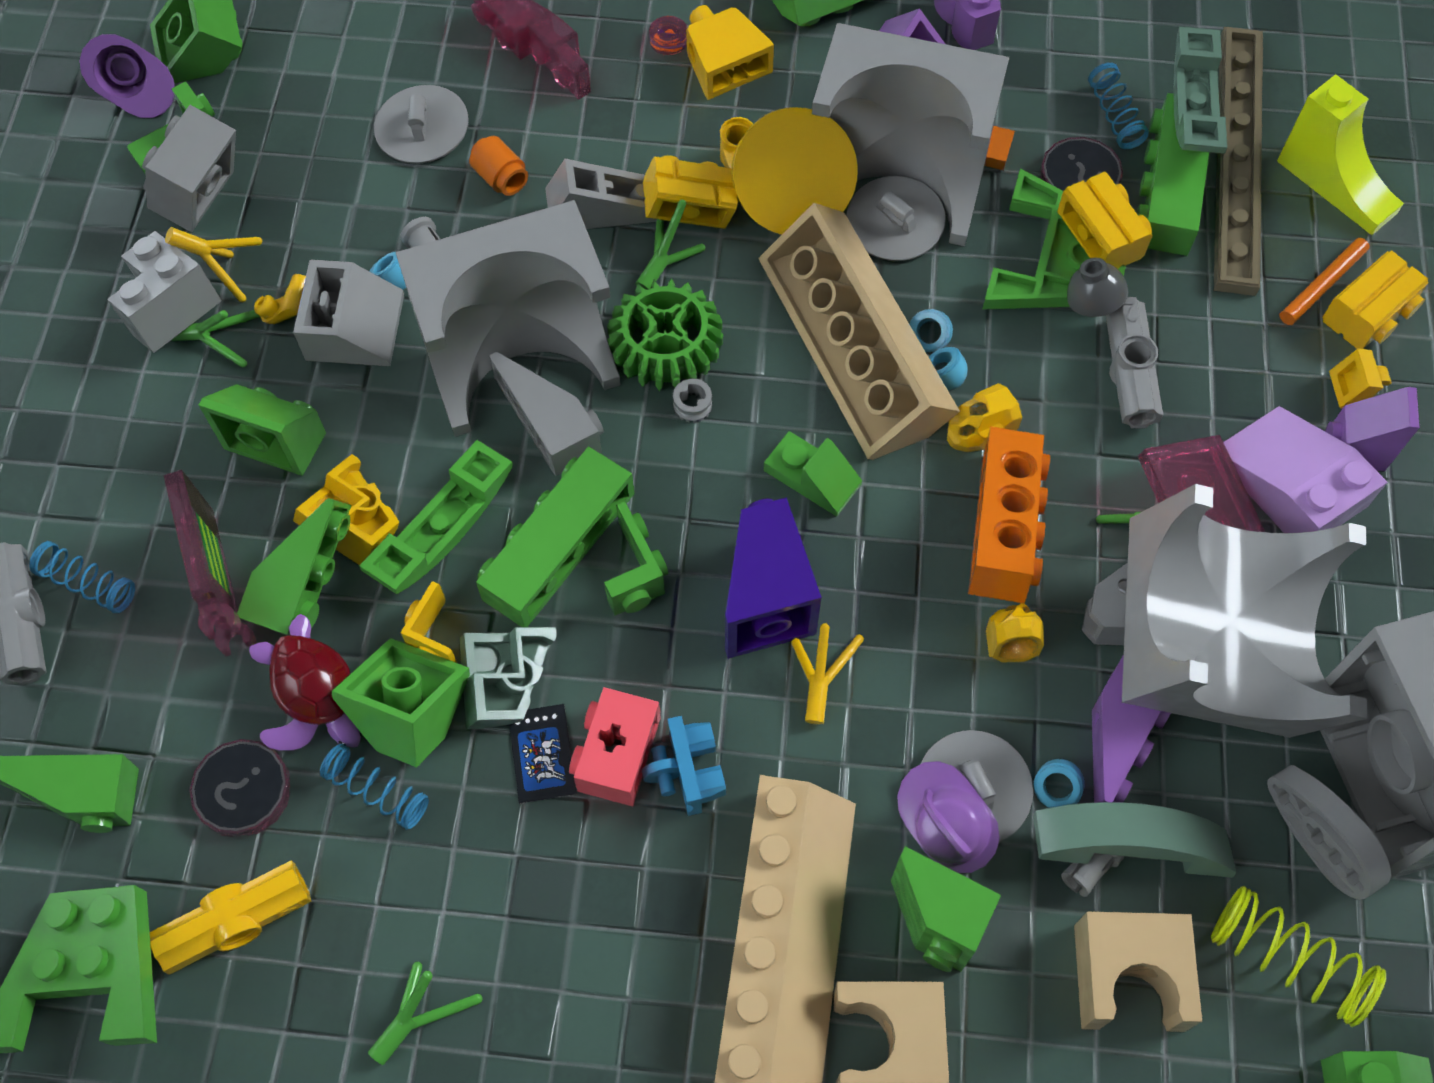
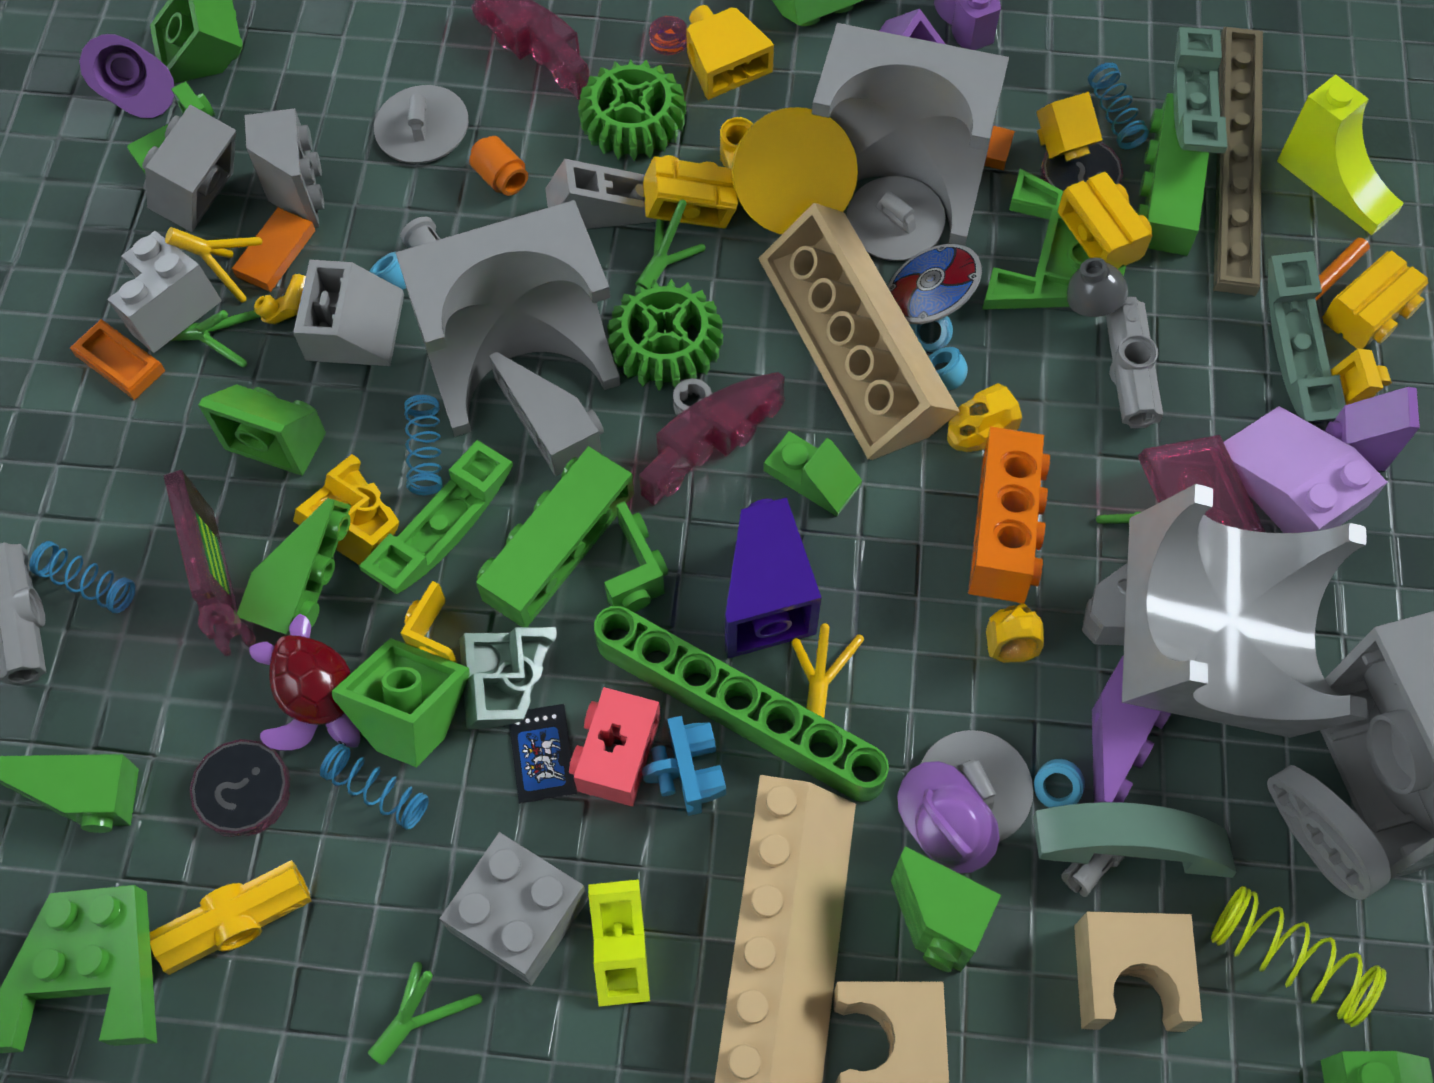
(117, 359): none -> orange tile
(283, 240): none -> orange tile
(284, 162): none -> light grey slope
(422, 475): none -> dark azure piece
(515, 908): none -> light grey brick
(619, 943): none -> neon yellow slope
(632, 98): none -> bright green gear
(718, 422): none -> clear pink slope
(749, 722): none -> bright green beam
(936, 282): none -> shield
(1069, 127): none -> yellow brick
(1300, 339): none -> sand green slope

